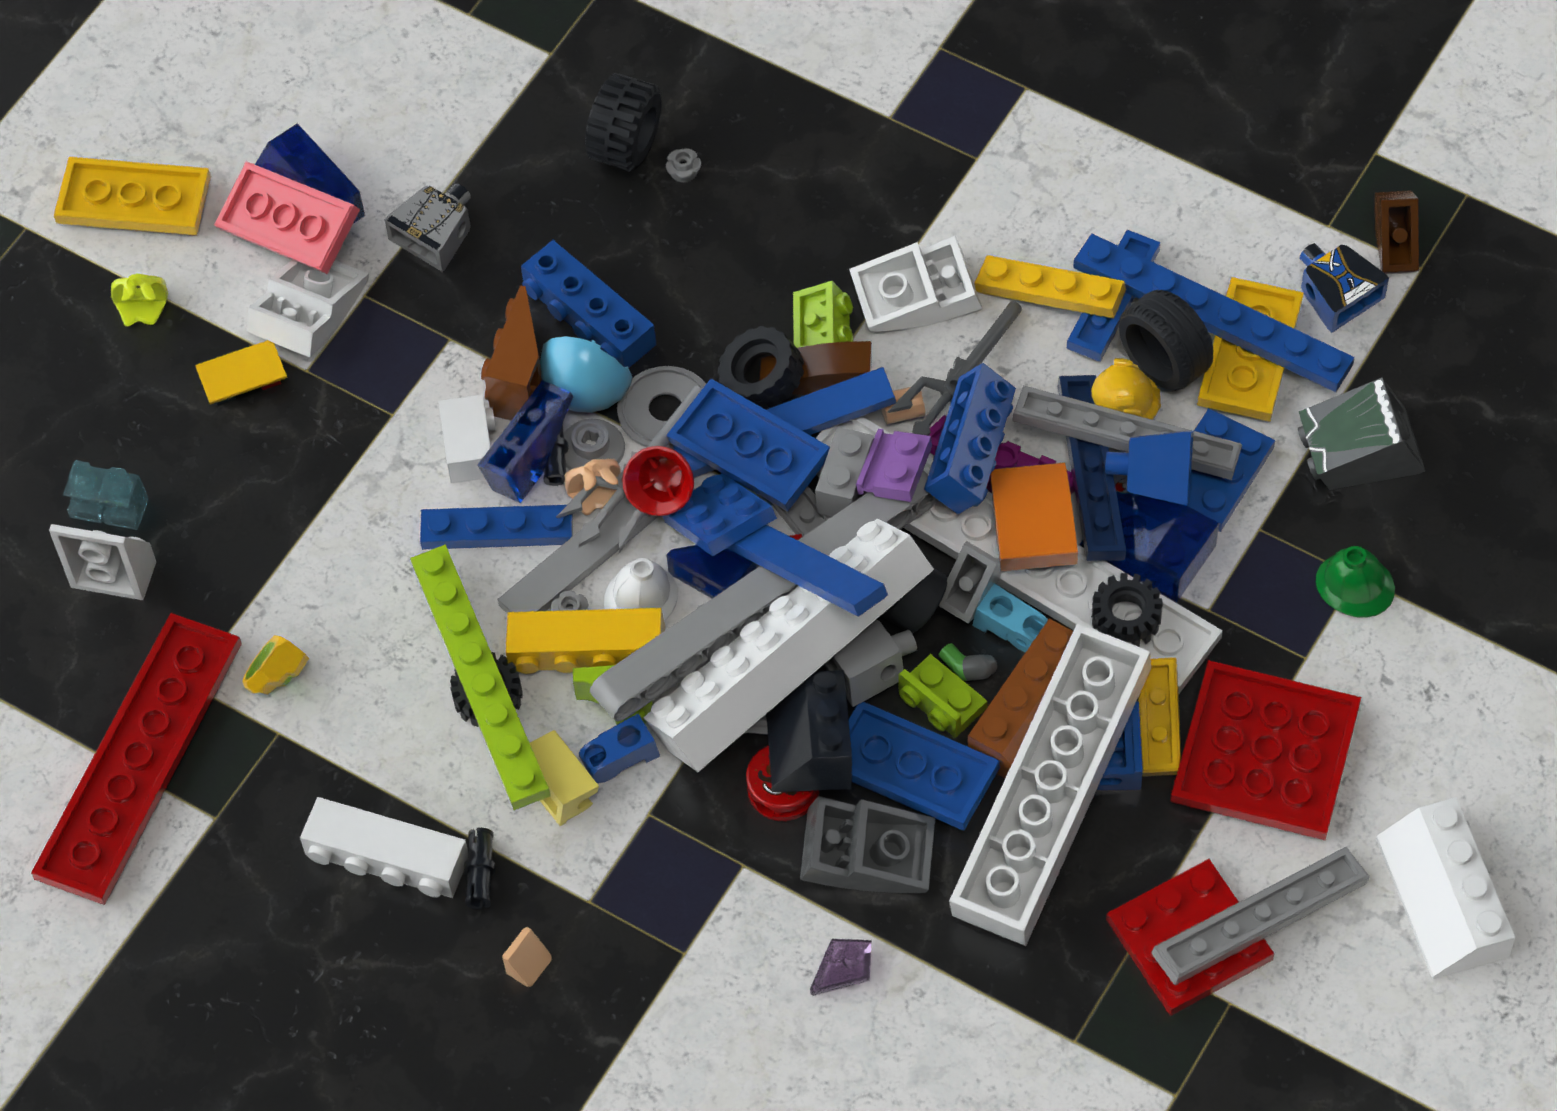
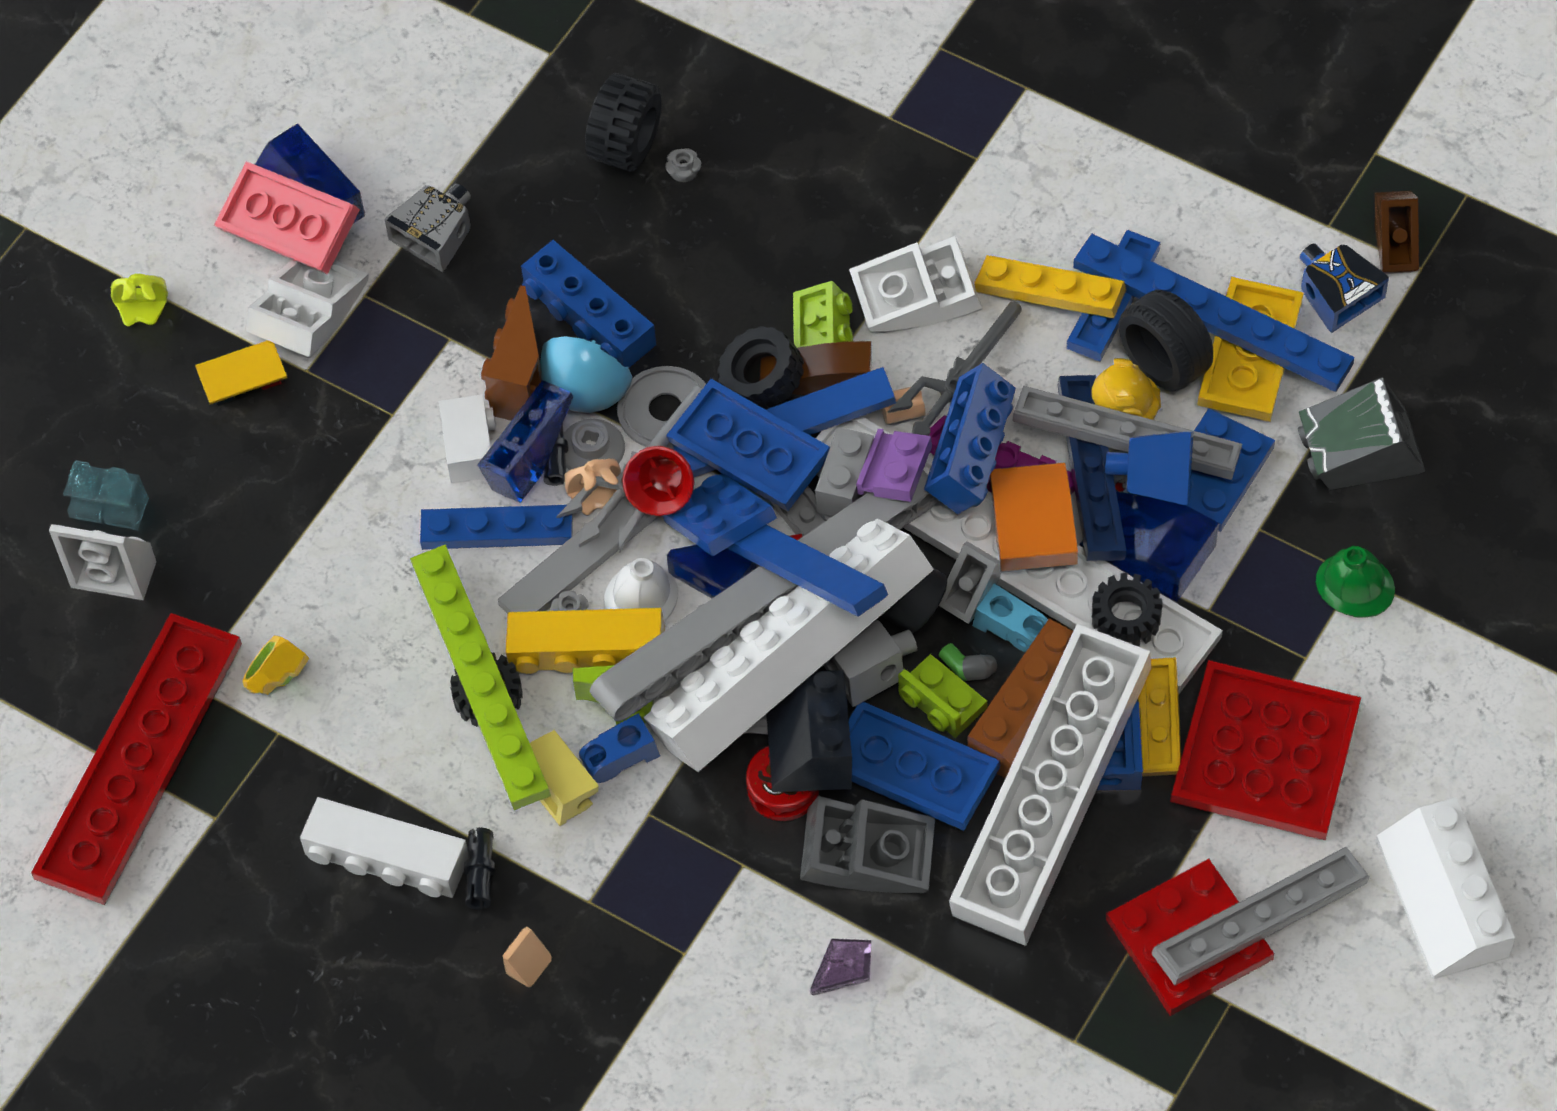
(132, 195): yellow plate -> none

